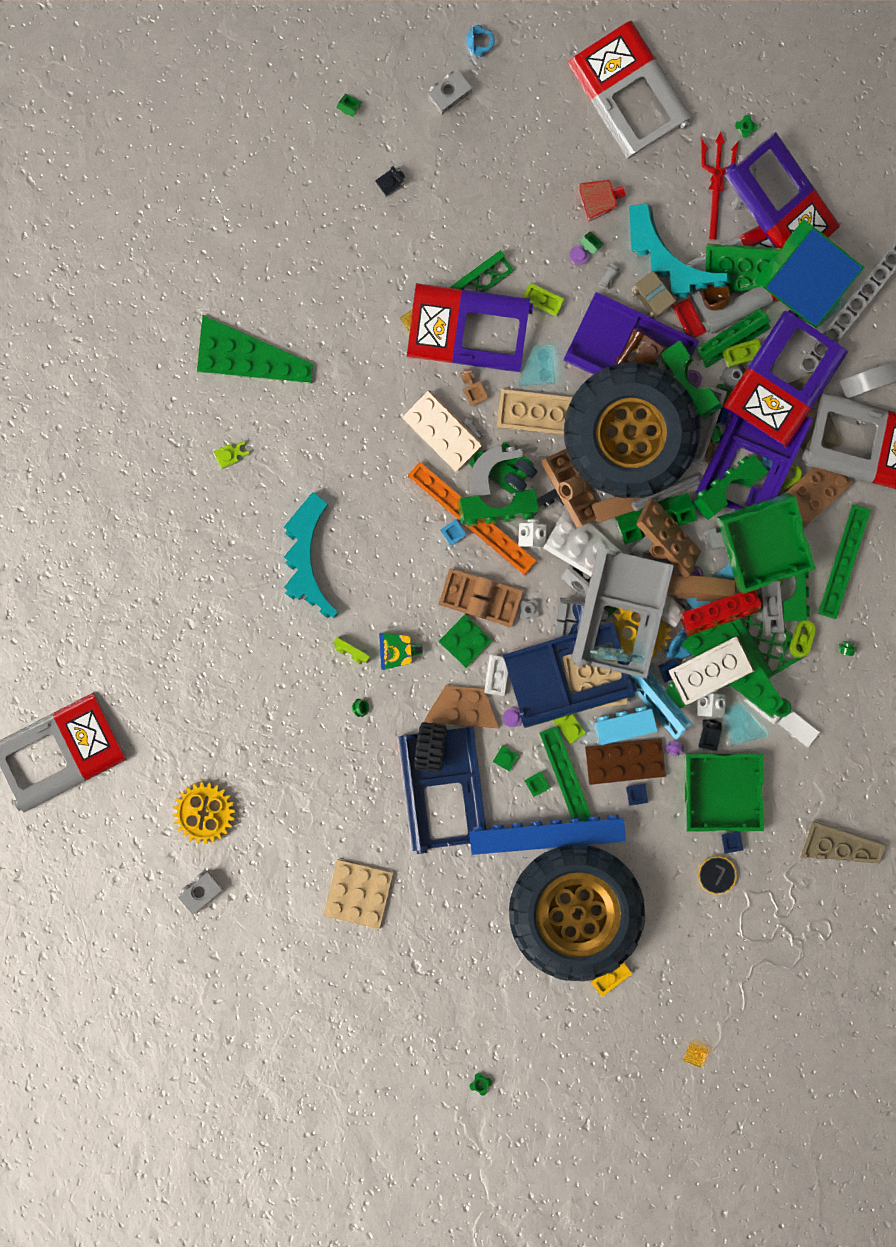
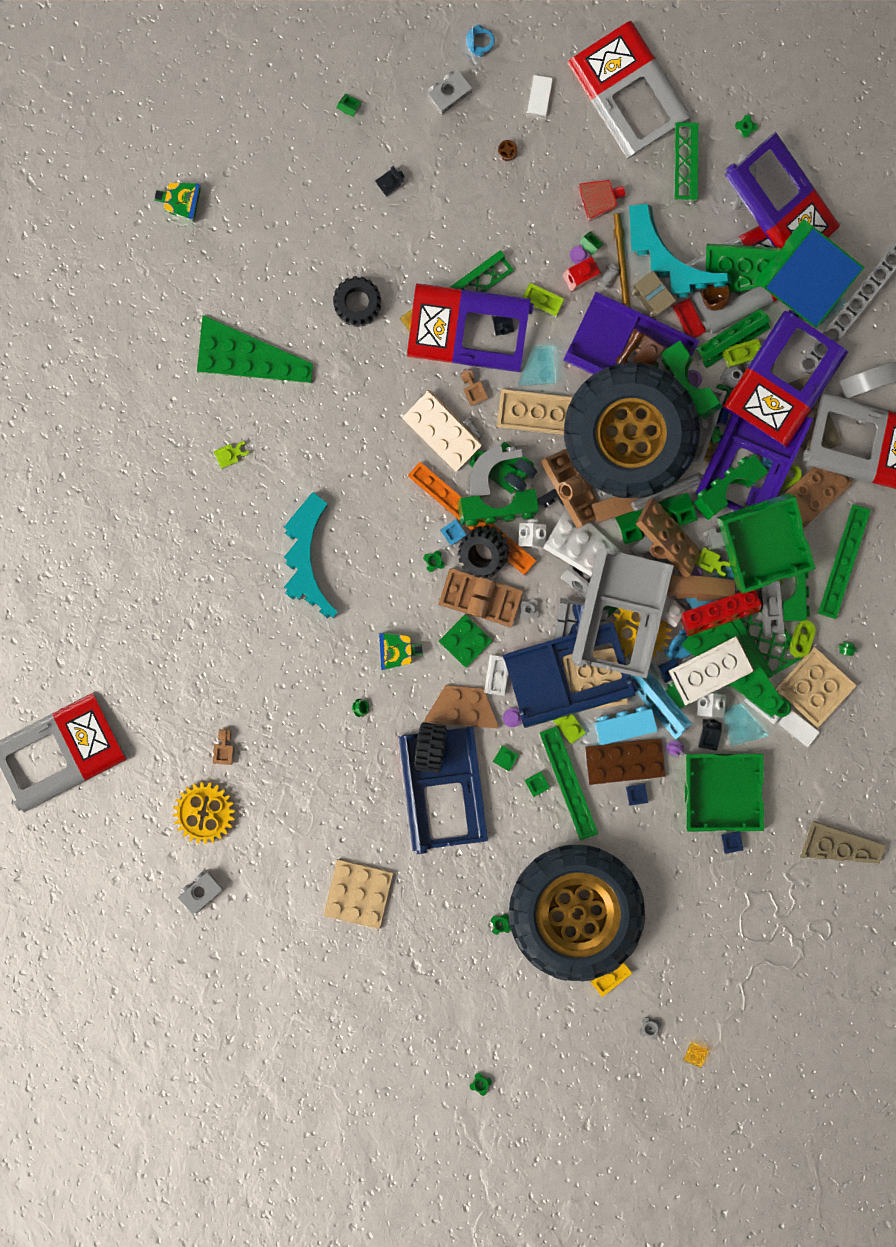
(180, 200): none -> torso
(223, 753): none -> medium nougat plate
(344, 647): lime plate -> none
(352, 285): none -> black tyre
(438, 564): none -> green plate
(478, 564): none -> black tyre
(499, 929): none -> green plate
(502, 325): none -> black bracket
(506, 146): none -> reddish brown wheel
(539, 95): none -> white tile
(548, 835): blue brick -> none
(582, 274): none -> red torso
(616, 654): clear light blue wing -> none
(619, 233): none -> pearl gold bar
(650, 1033): none -> light grey plate
(691, 162): none -> green fence
(710, 561): none -> lime plate
(716, 179): red piece -> none
(717, 875): black tile -> none
(815, 687): none -> tan plate

